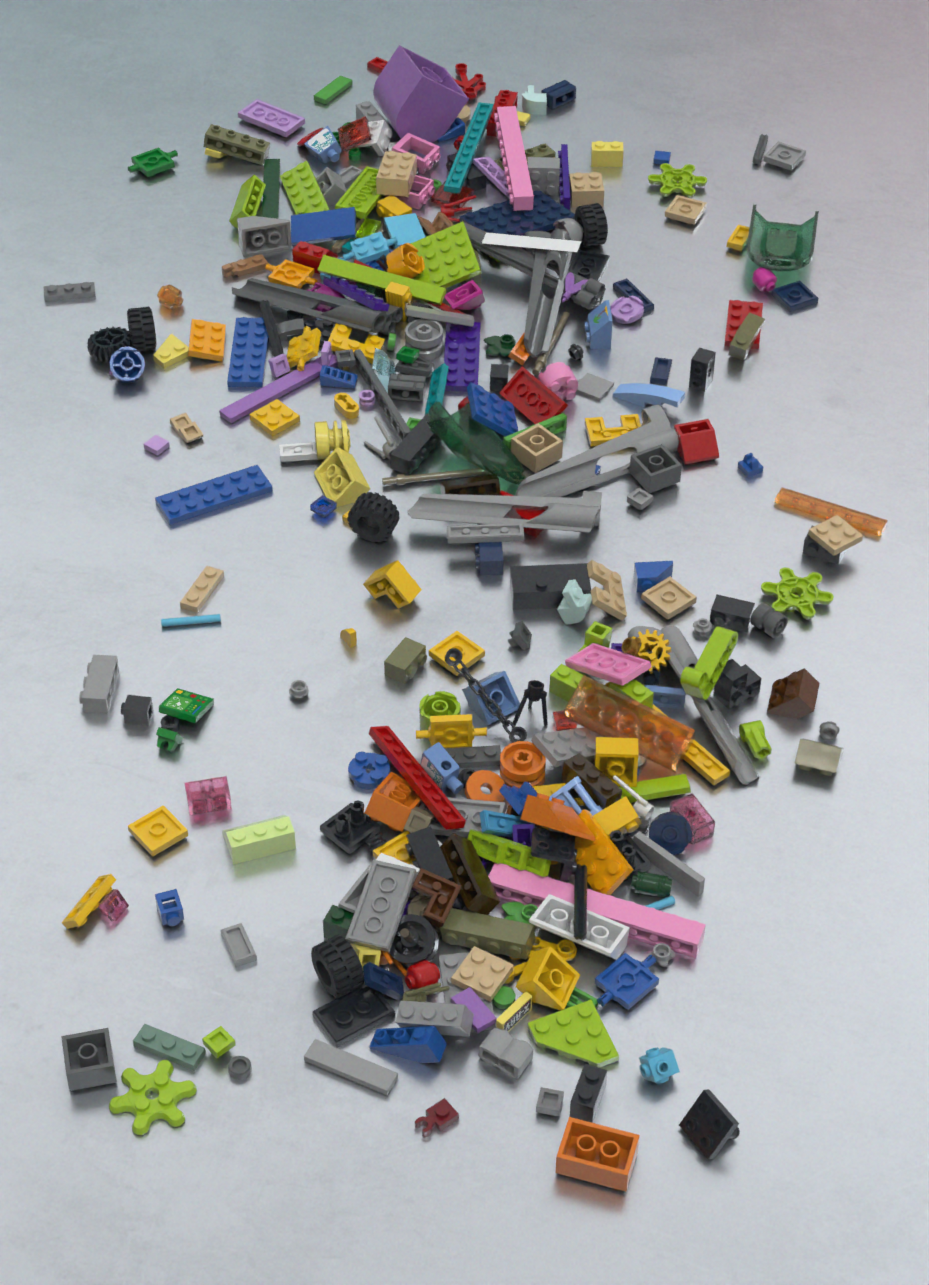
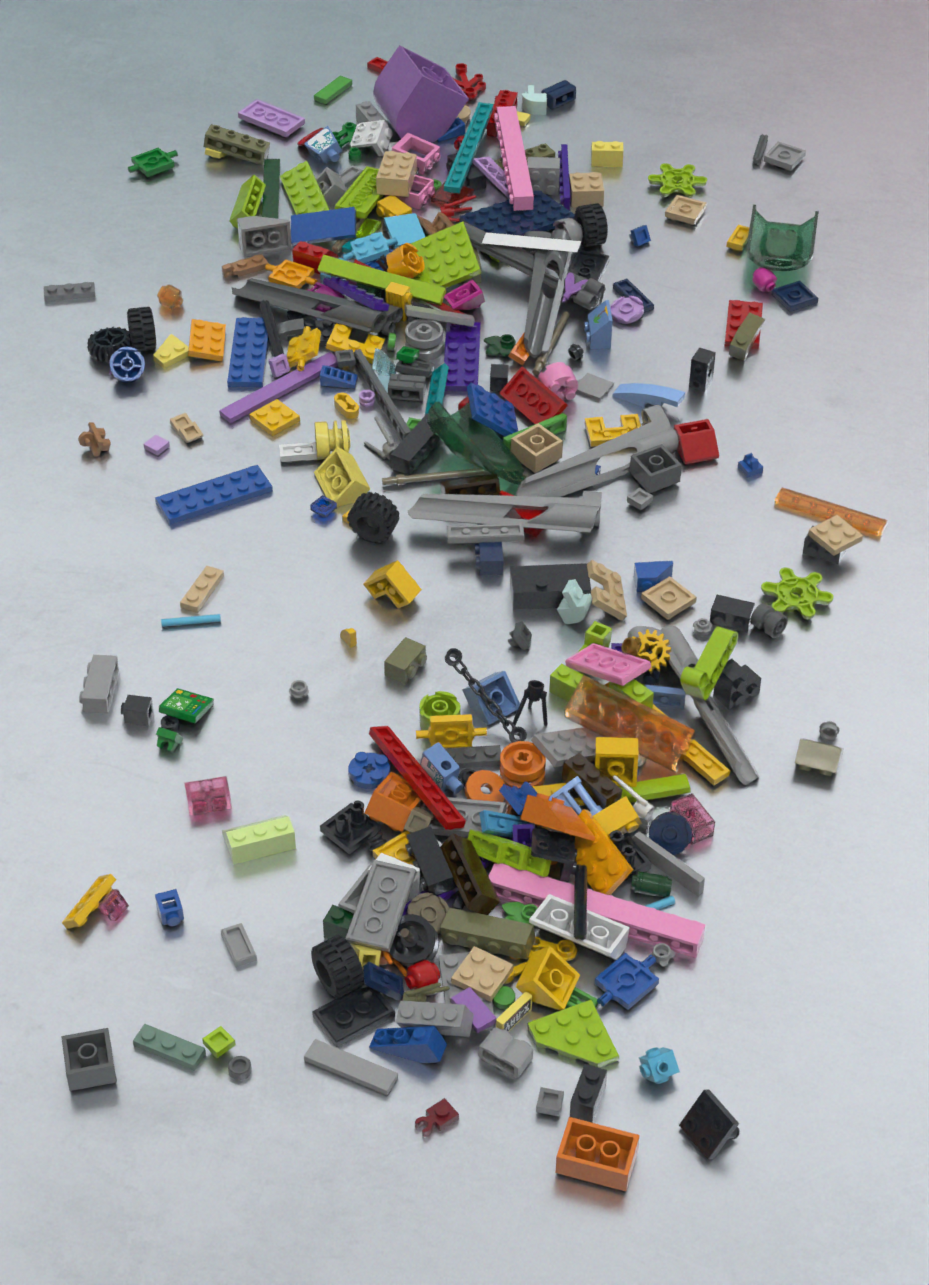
(94, 439): none -> medium nougat hips
(147, 1109): lime plate -> none
(158, 830): yellow plate -> none
(326, 353): lavender tile -> none
(354, 134): clear red tile -> none
(442, 895): reddish brown brick -> none
(470, 651): yellow plate -> none
(561, 722): clear red plate -> none
(640, 235): none -> blue tile
(661, 157): blue tile -> none
(661, 371): dark blue tile -> none
(754, 735): lime piece -> none
(794, 695): reddish brown slope -> none

